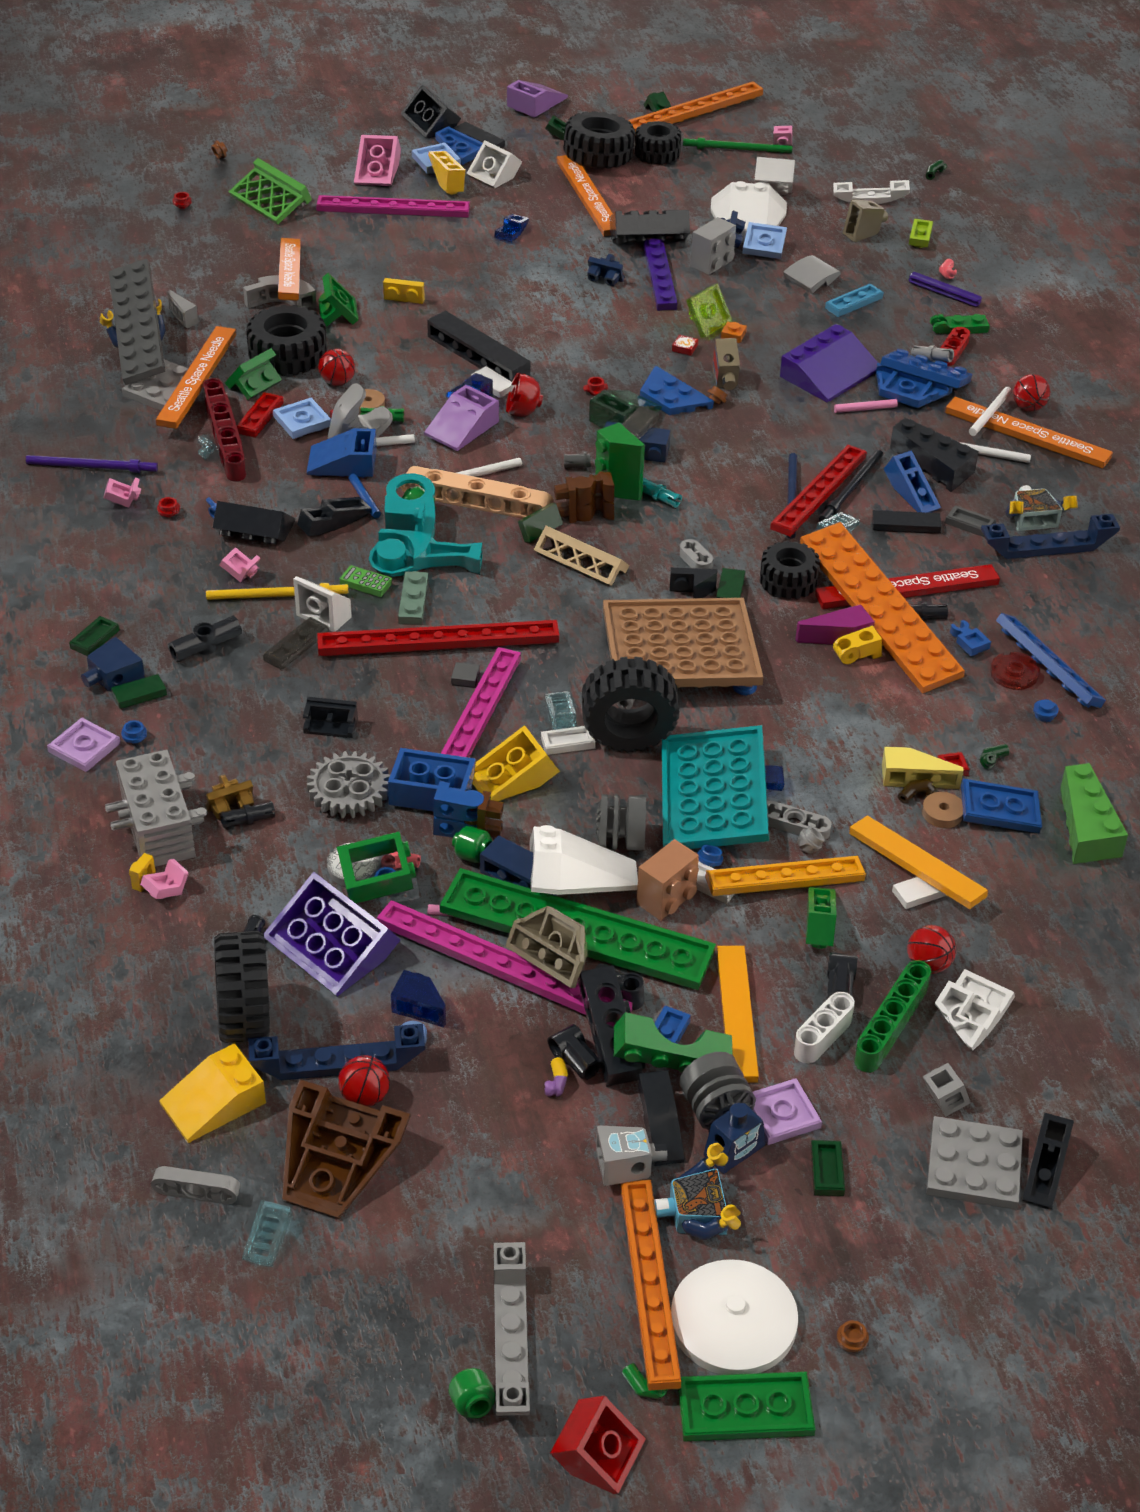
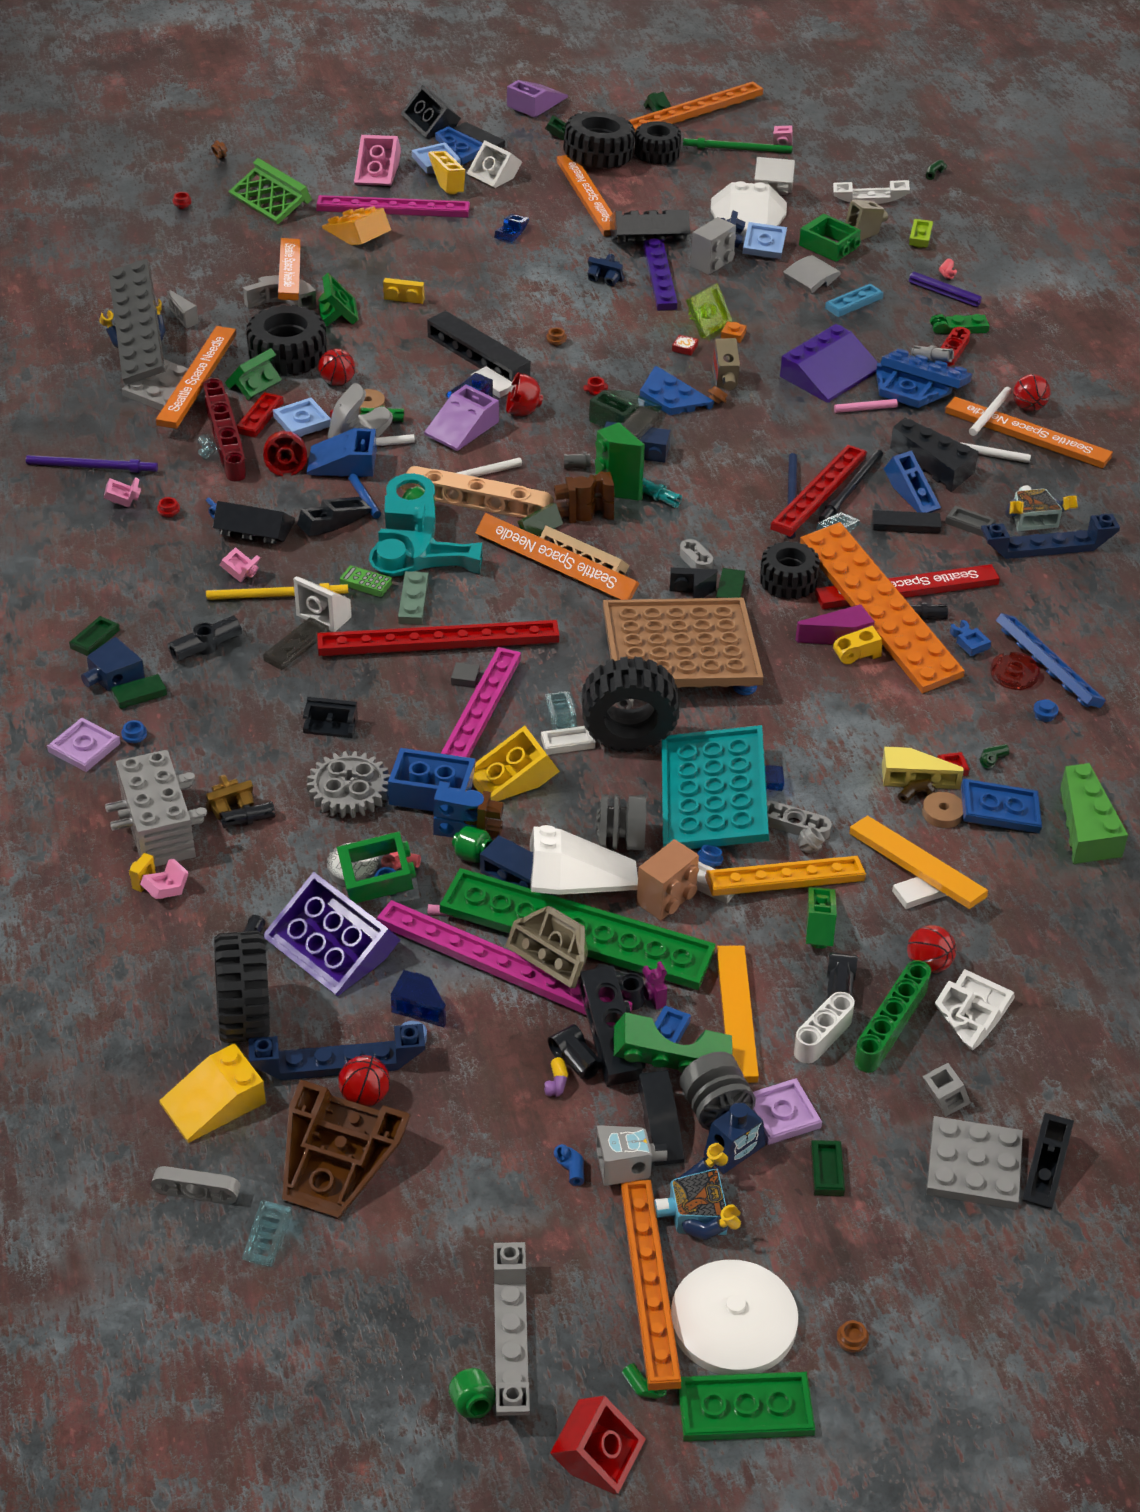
(285, 453): none -> red cylinder
(358, 225): none -> light orange slope
(556, 336): none -> dark orange plate
(557, 558): none -> orange tile
(571, 1161): none -> blue arm
(654, 985): none -> magenta plate
(812, 237): none -> green window

